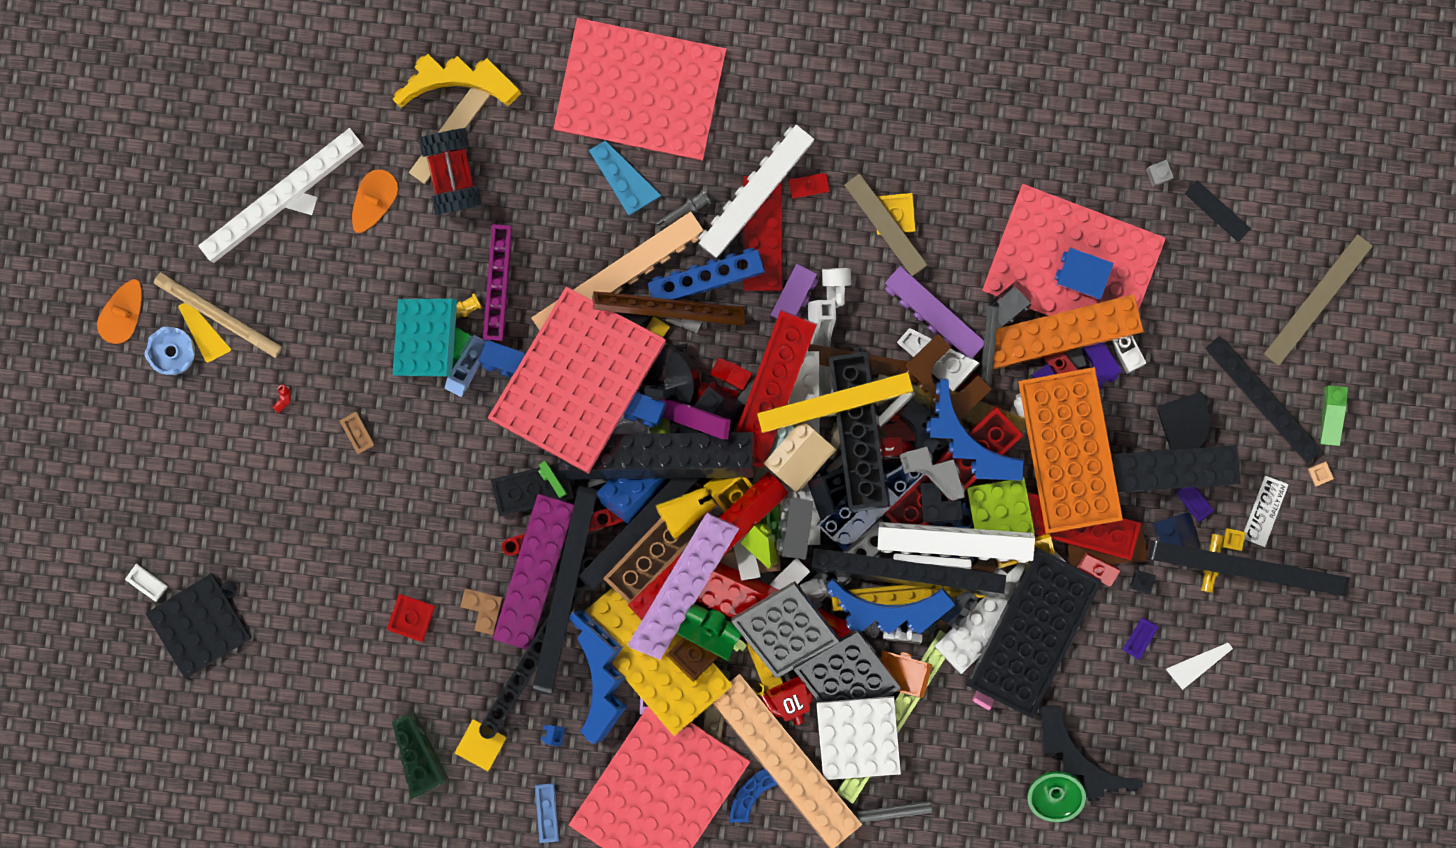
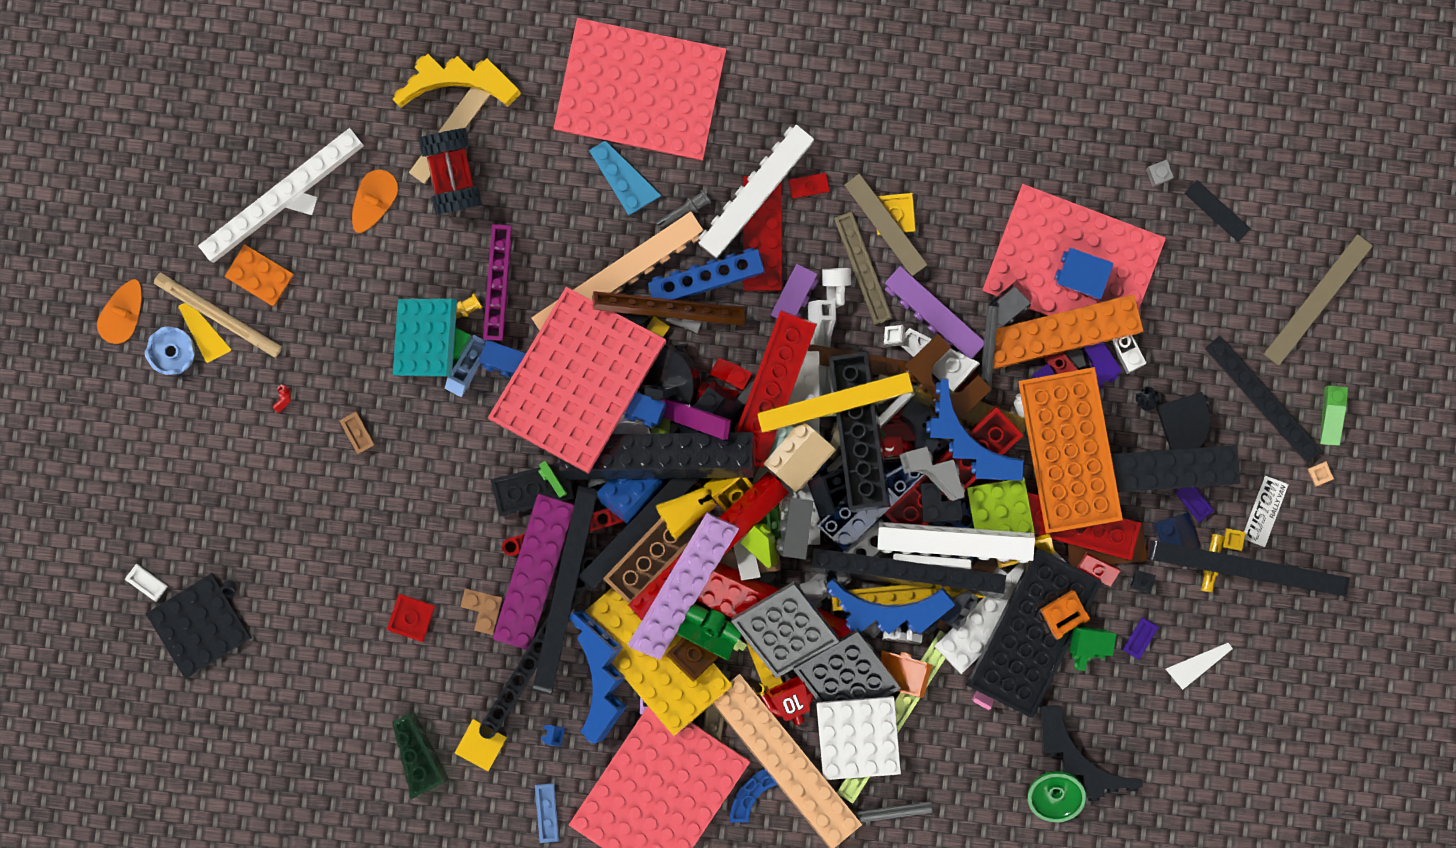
(259, 275): none -> orange plate
(793, 572): white slope -> none
(863, 268): none -> dark tan tile
(894, 335): none -> white tile
(1061, 609): none -> orange plate
(1090, 643): none -> green hinge
(1147, 398): none -> black gear

